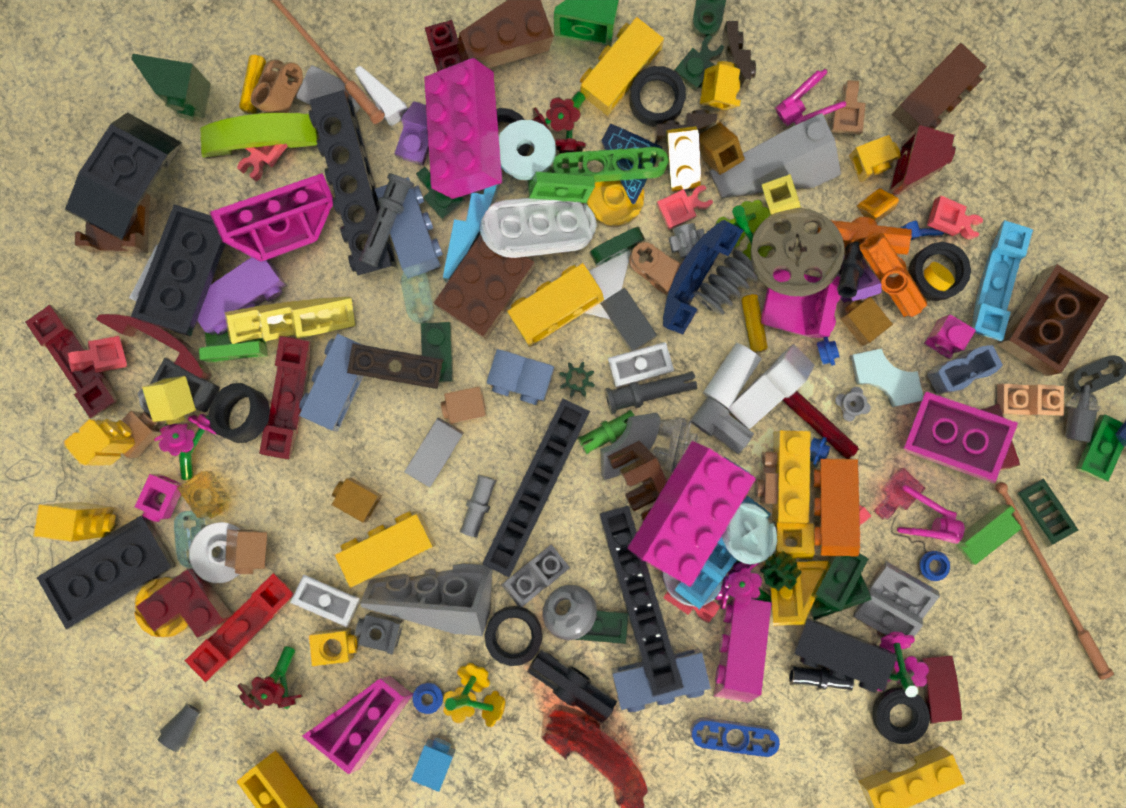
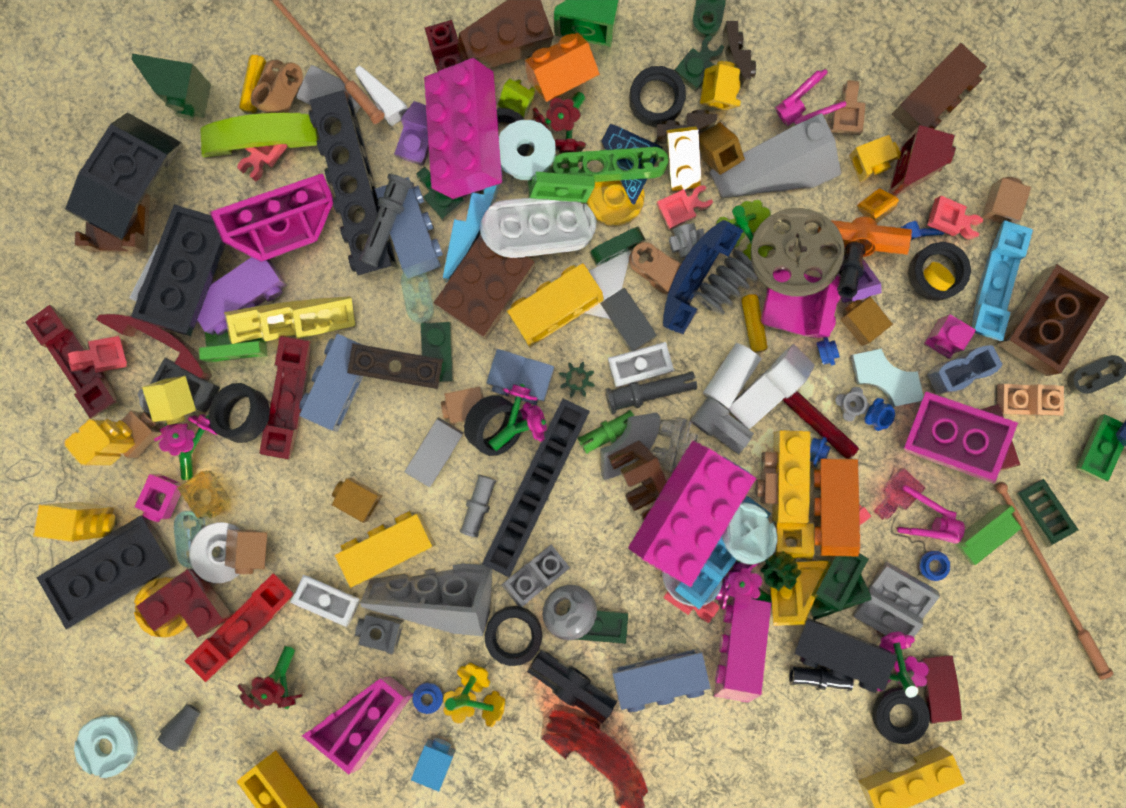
(123, 743): none -> light aqua tile
(320, 651): yellow brick -> none
(479, 417): none -> black tyre
(516, 97): none -> lime tile
(532, 418): none -> plant
(561, 66): none -> orange slope
(620, 64): yellow brick -> none
(641, 603): black brick -> none
(757, 732): blue beam -> none
(781, 194): light yellow brick -> none
(880, 415): none -> blue plate
(885, 262): orange piece -> none
(1006, 200): none -> medium nougat brick
(1081, 415): dark grey piece -> none

